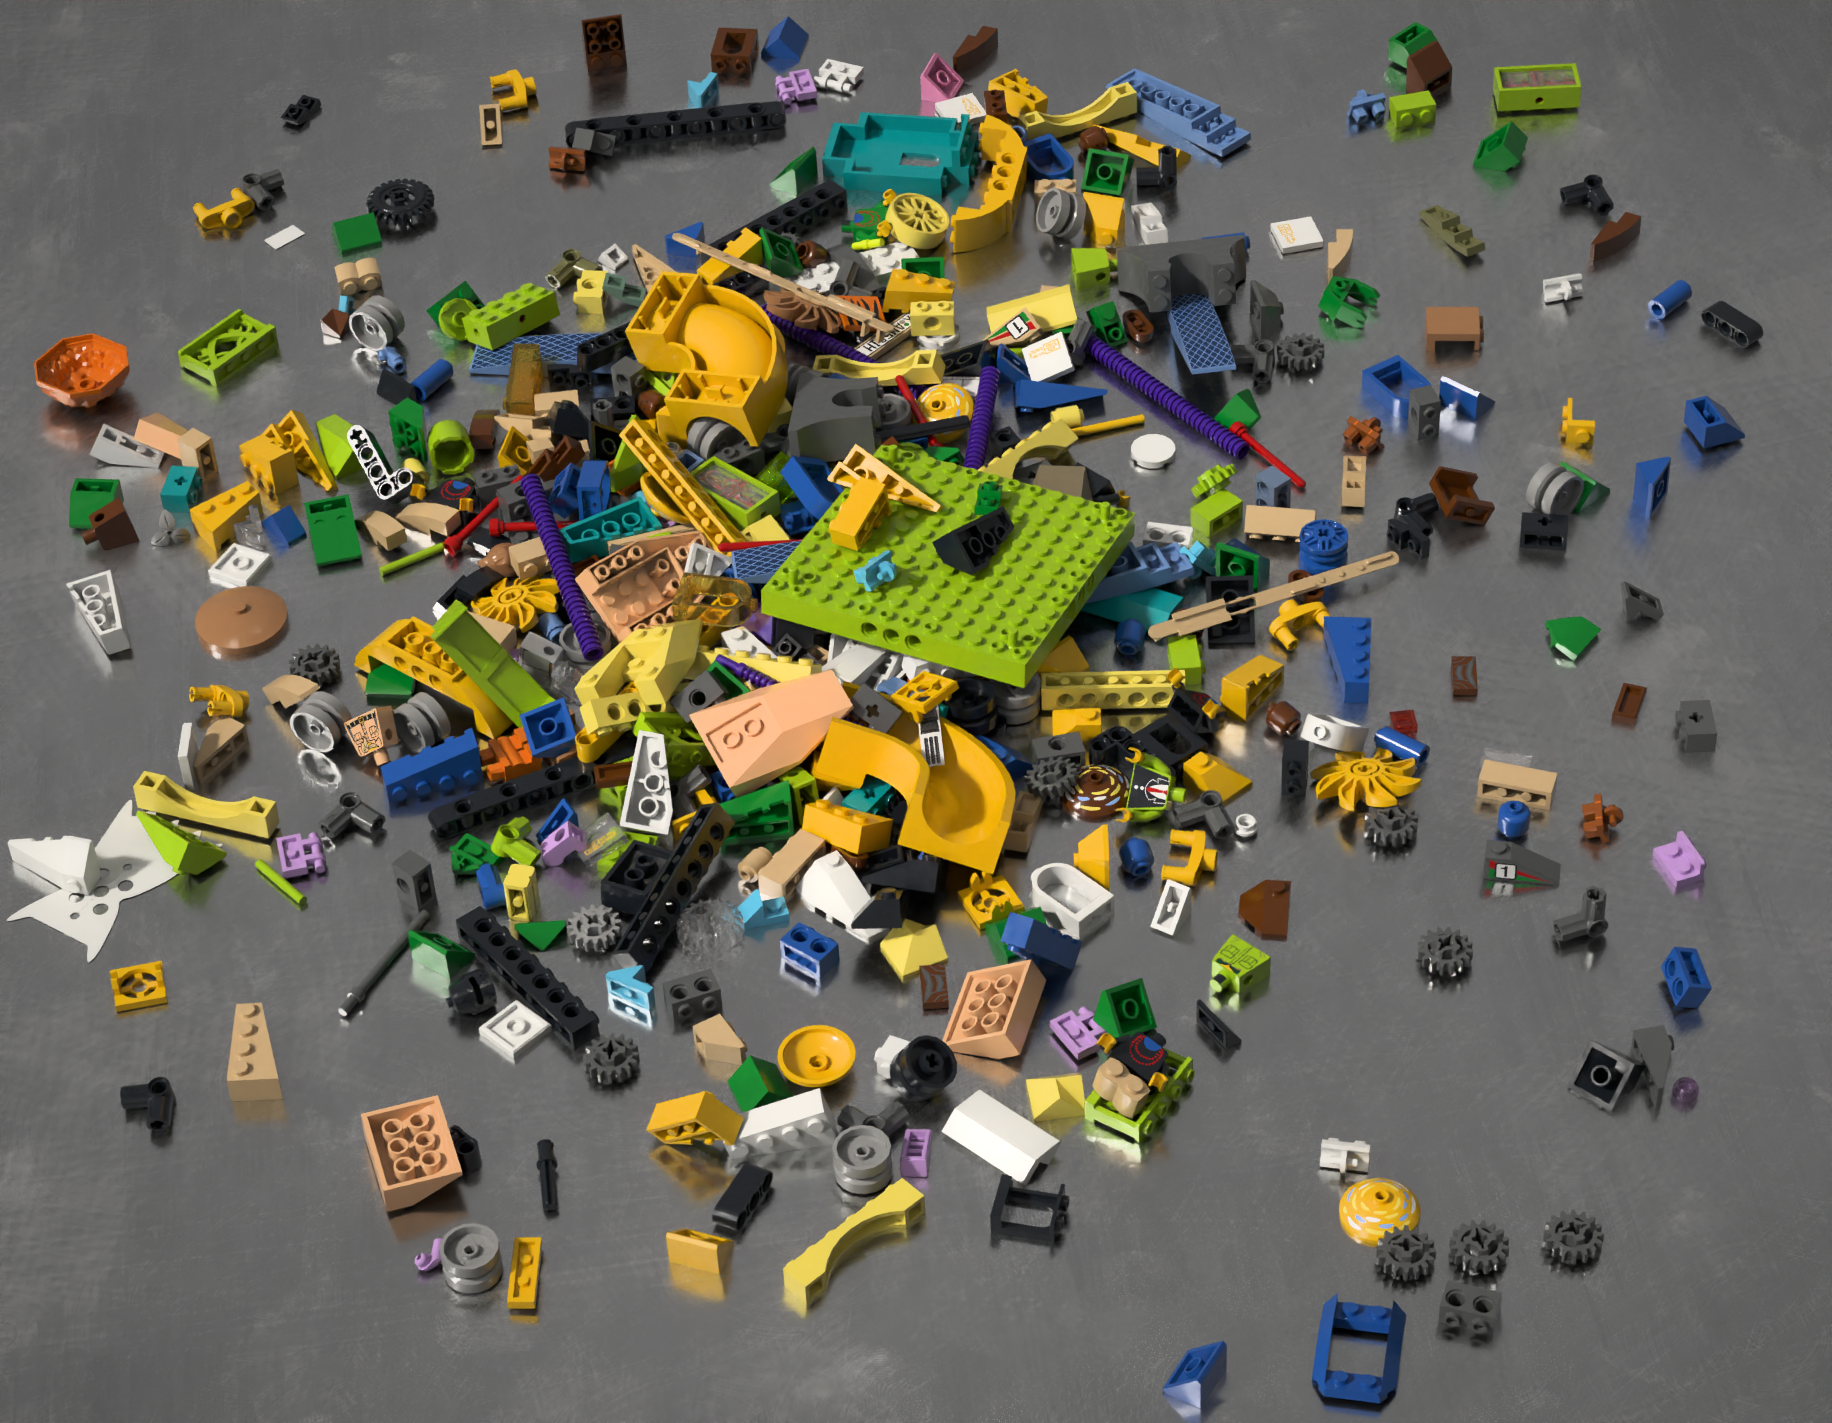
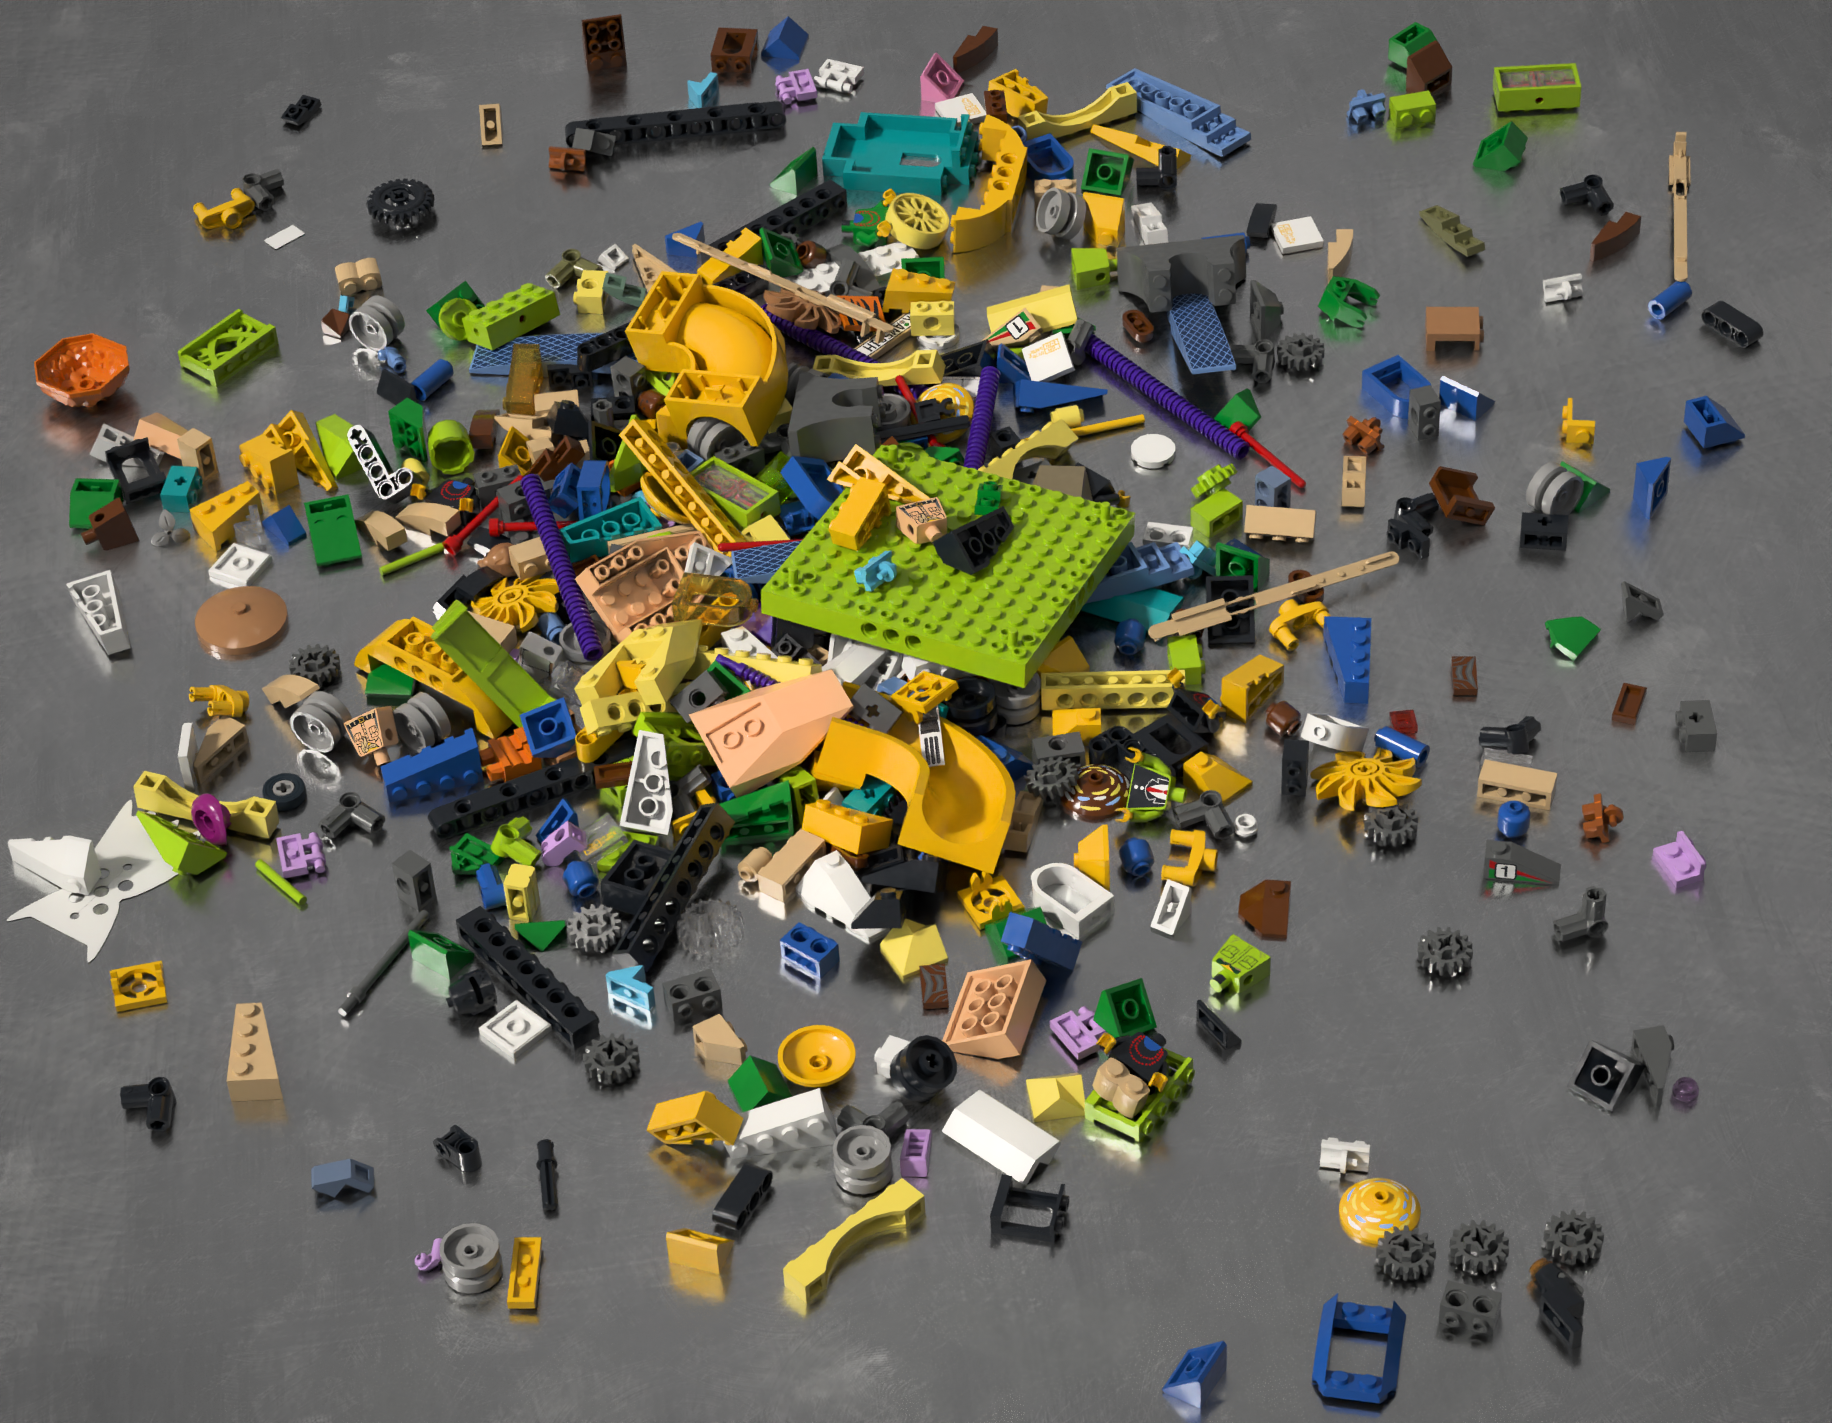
(141, 488): none -> black panel
(211, 819): none -> magenta hat
(294, 794): none -> black bush
(333, 1176): none -> sand blue slope
(356, 233): green slope -> none
(410, 1151): light nougat slope -> none
(521, 87): yellow connector -> none
(580, 879): none -> blue head
(629, 671): none -> yellow slope
(763, 913): medium azure slope -> none
(868, 244): neon yellow piece -> none
(922, 520): none -> light nougat torso
(931, 411): none -> black plate
(1093, 138): reddish brown head -> none
(1107, 324): green slope -> none
(1261, 220): none -> black slope
(1323, 546): blue wheel -> none
(1512, 738): none -> black piece
(1560, 1300): none -> black plate
(1680, 173): none -> tan piece
(1686, 977): blue brick -> none

